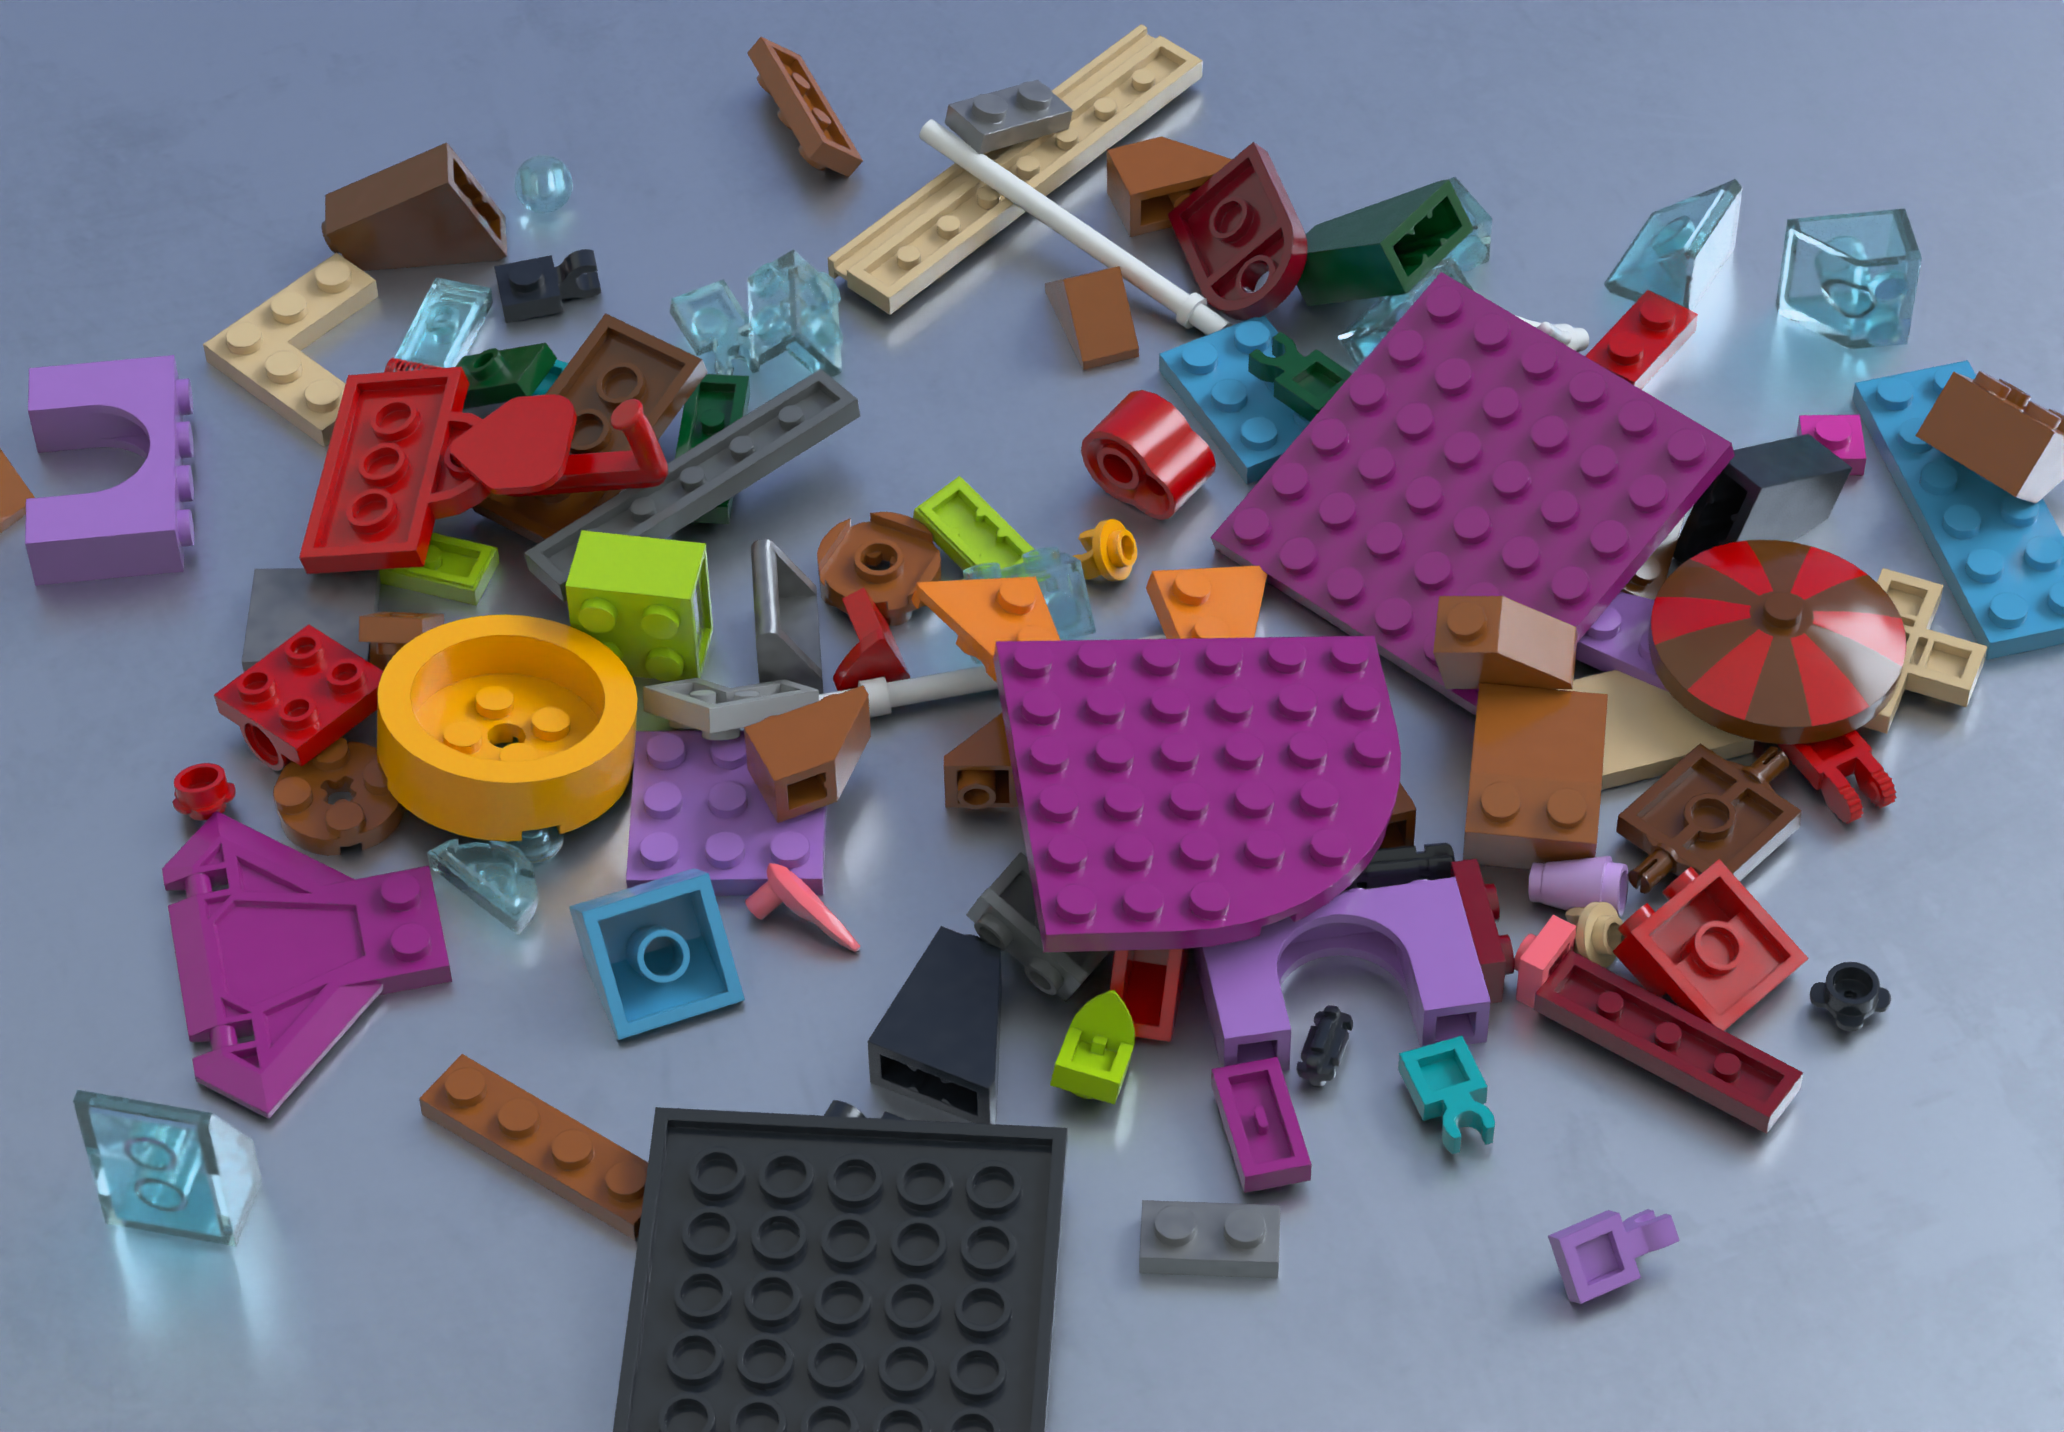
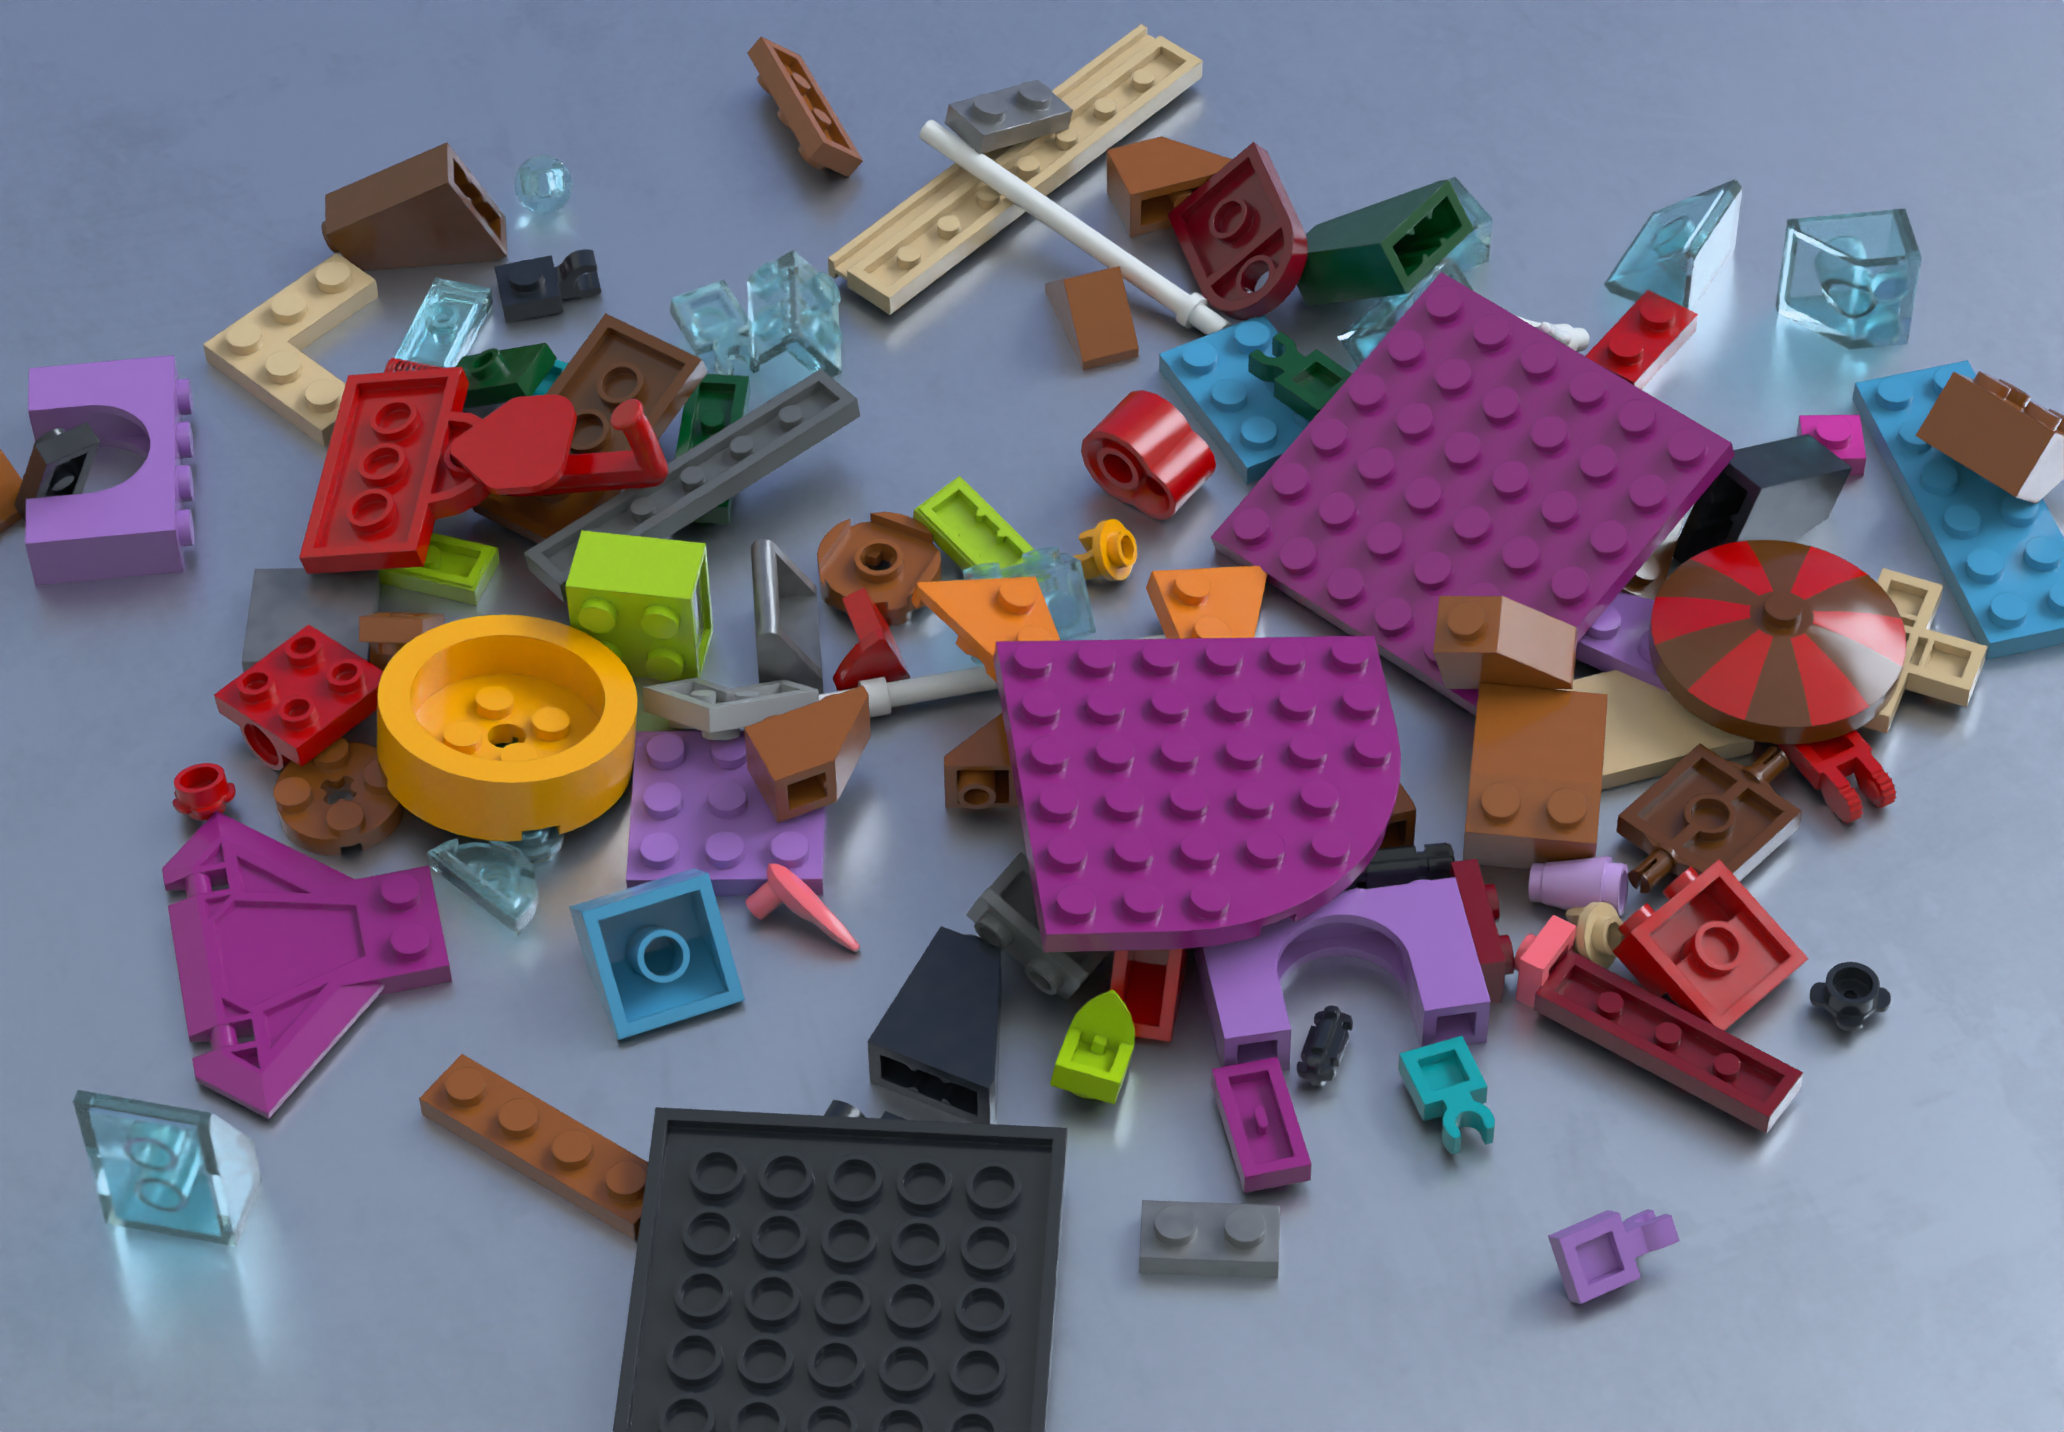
(58, 464): none -> black plate

